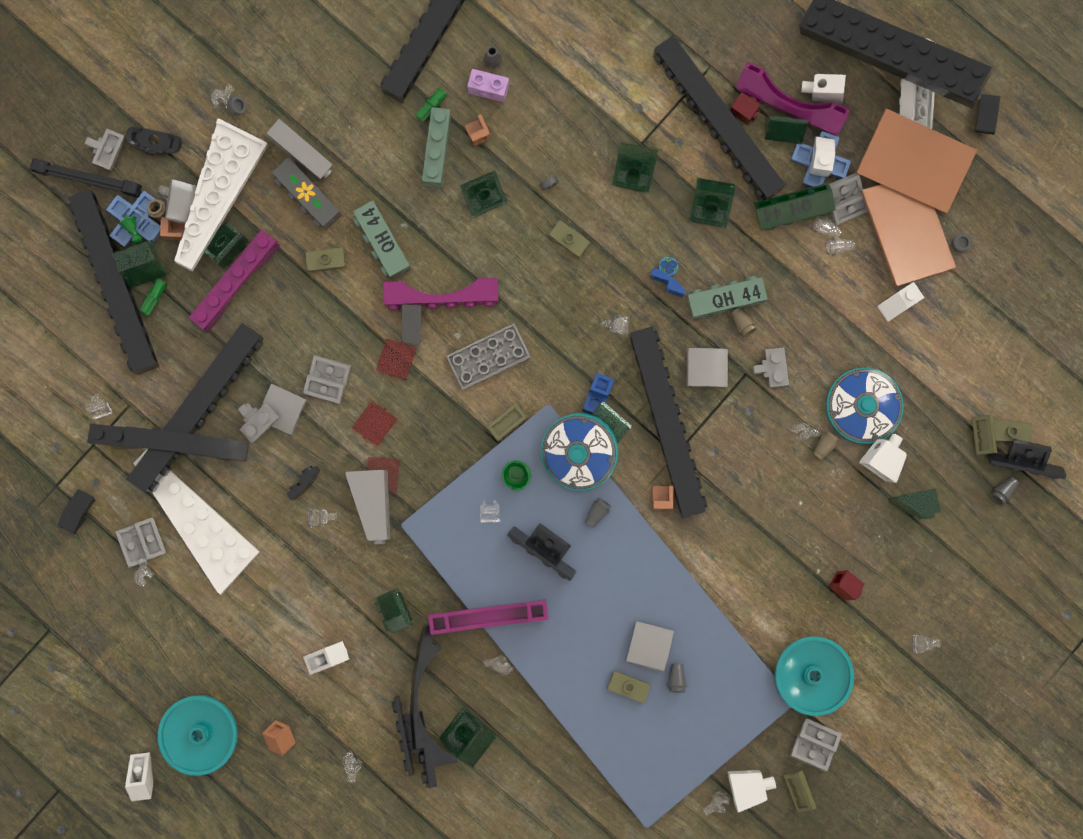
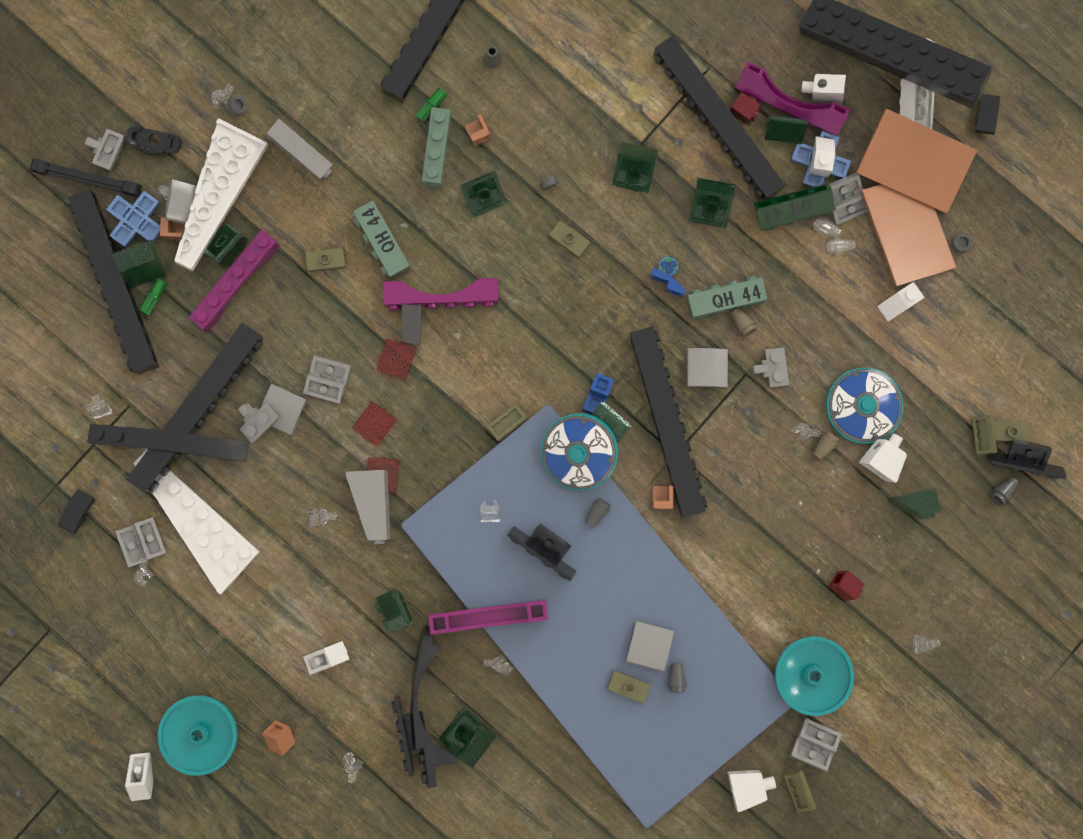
(129, 224): green piece -> none
(156, 209): dark tan cone -> none
(302, 189): dark grey brick -> none
(308, 477): black slope -> none
(488, 85): lavender brick -> none
(488, 356): light grey tile -> none
(516, 475): green hair -> none
(617, 324): clear piece -> none
(716, 803): clear piece -> none

